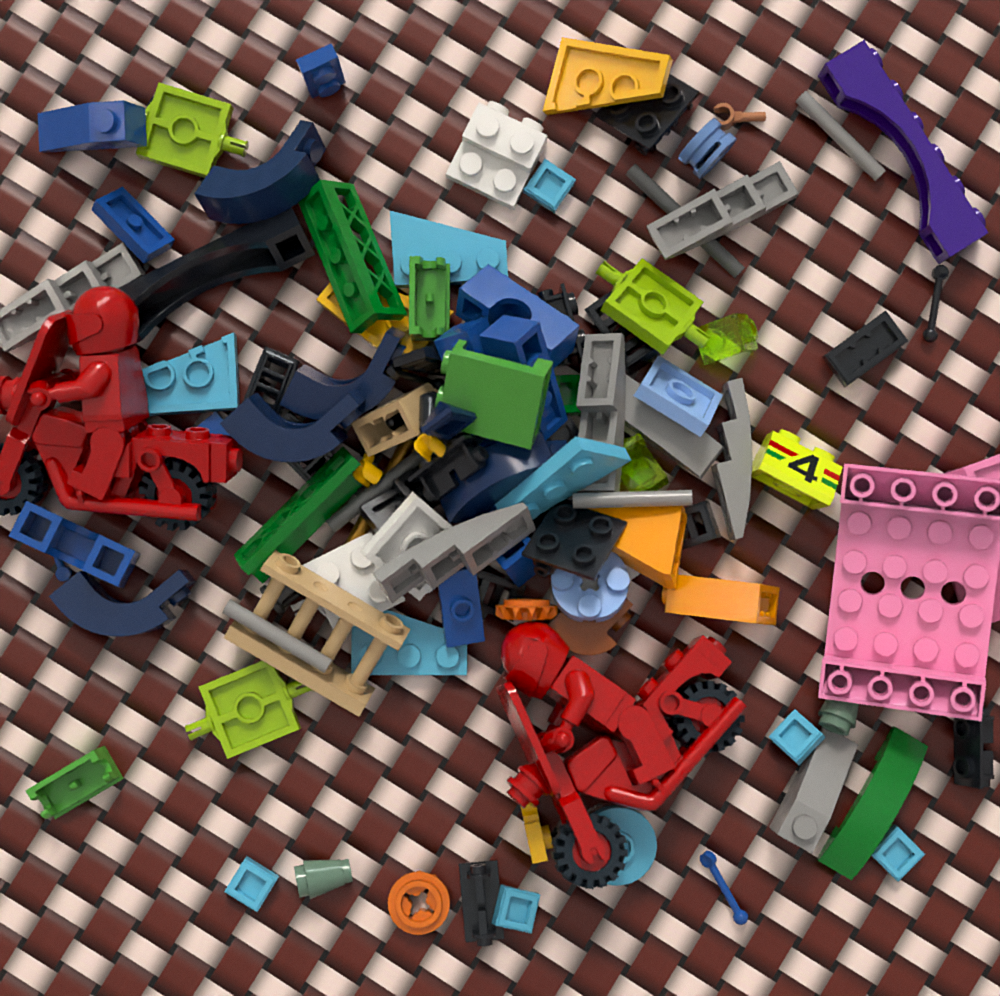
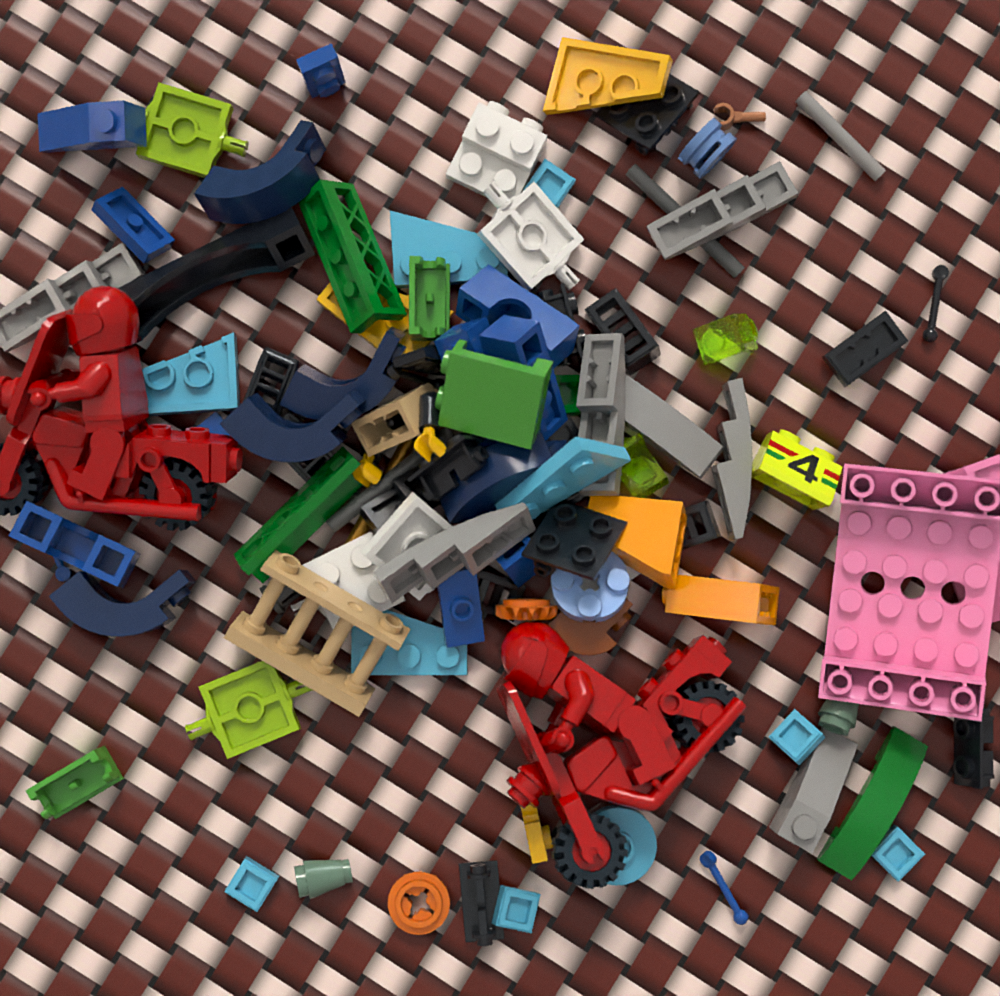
(277, 636): light grey bar -> none
(447, 421): dark blue slope -> none
(530, 236): none -> white plate
(632, 499): light grey bar -> none
(652, 306): lime plate -> none
(679, 396): light blue tile -> none
(862, 87): dark purple arch -> none

